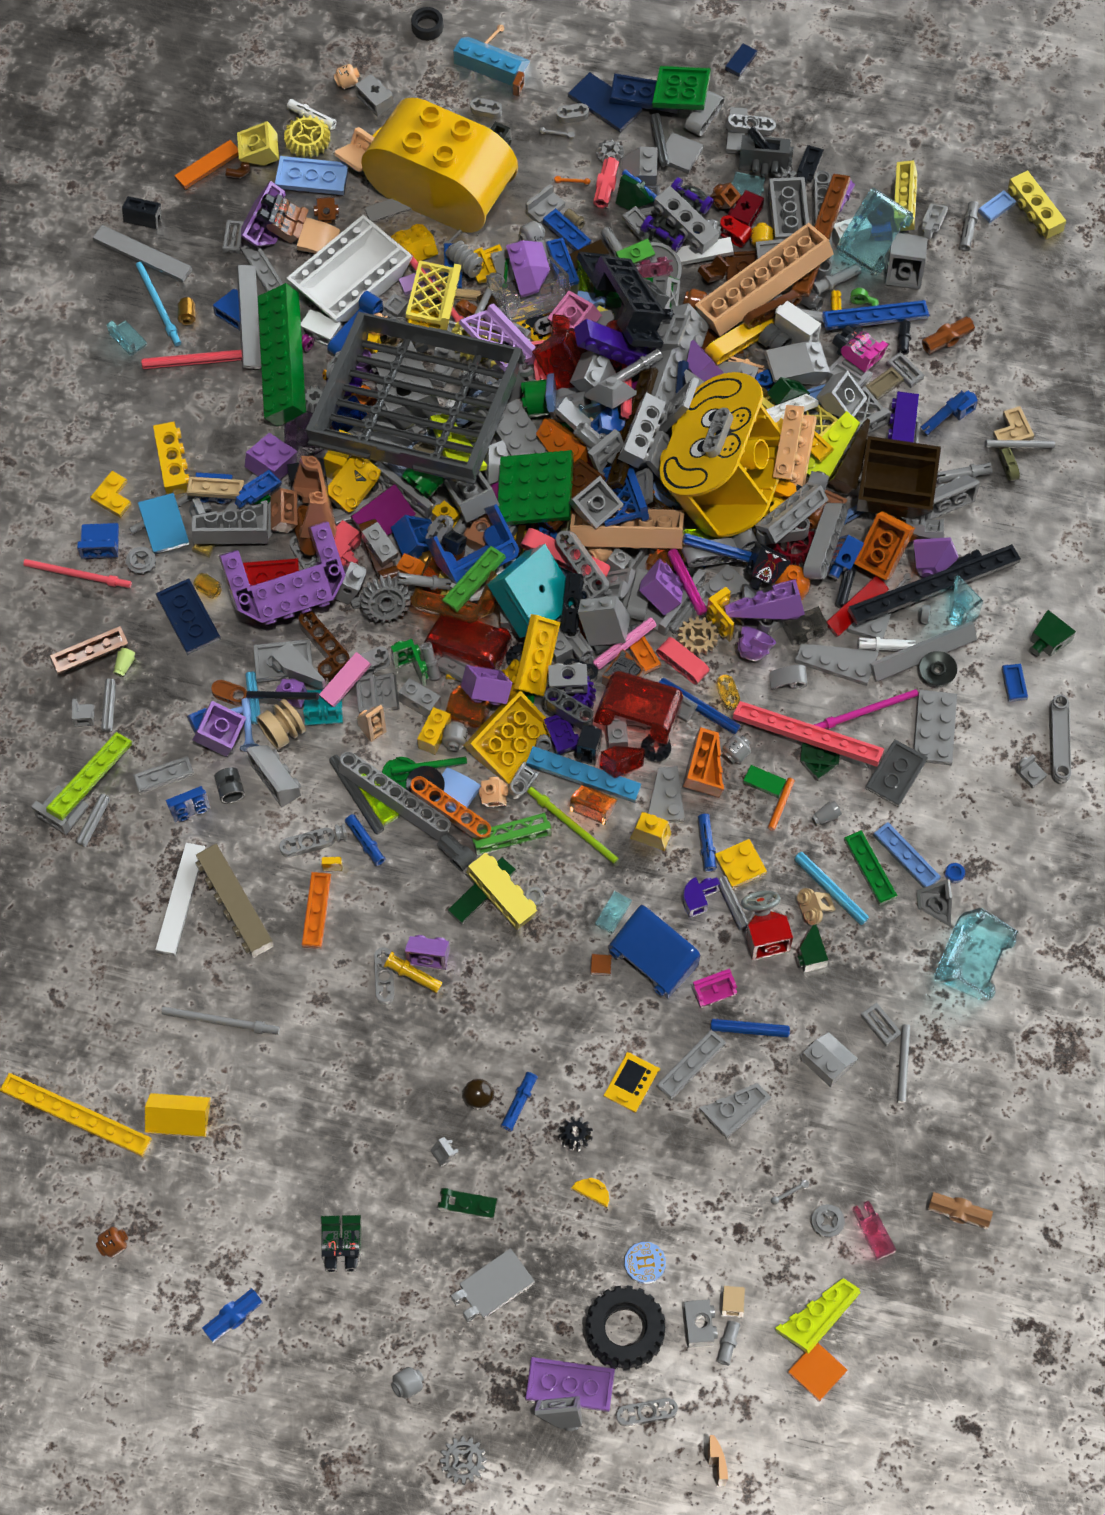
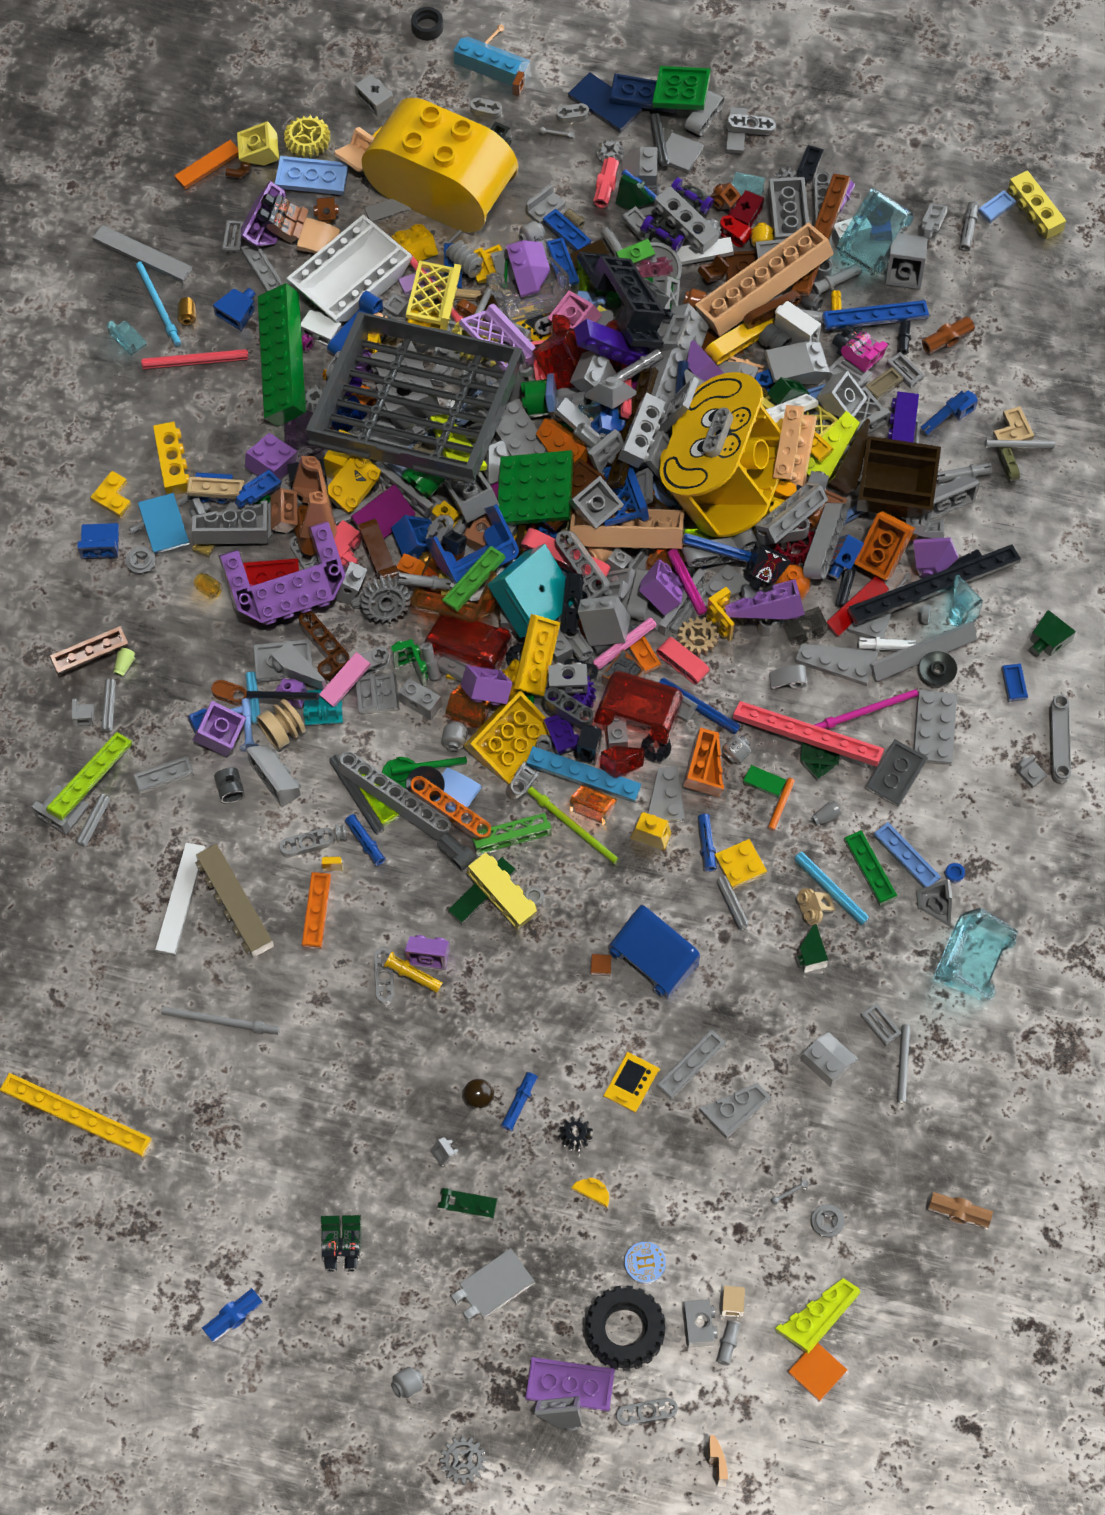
(110, 580): coral bar -> none
(111, 1242): dark orange head -> none
(141, 212): black hinge -> none
(177, 1115): yellow slope -> none
(188, 616): dark blue tile -> none
(188, 804): blue bracket -> none
(248, 316): light grey tile -> none
(306, 111): white pin -> none
(346, 76): light nougat head -> none
(372, 722): light nougat slope -> none
(379, 544): light grey brick -> none
(432, 731): yellow brick -> none
(493, 792): light nougat brick -> none
(558, 179): orange hinge -> none
(613, 912): clear light blue plate -> none
(695, 893): dark purple brick -> none
(714, 988): dark pink hinge -> none
(732, 691): clear yellow beam -> none
(741, 60): dark blue tile -> none
(750, 1028): blue axle -> none
(754, 643): medium lavender helmet -> none
(764, 153): dark grey piece -> none
(767, 931): red piece -> none
(860, 296): bright green plate -> none
(874, 1232): clear pink hinge -> none
(906, 188): light yellow brick -> none

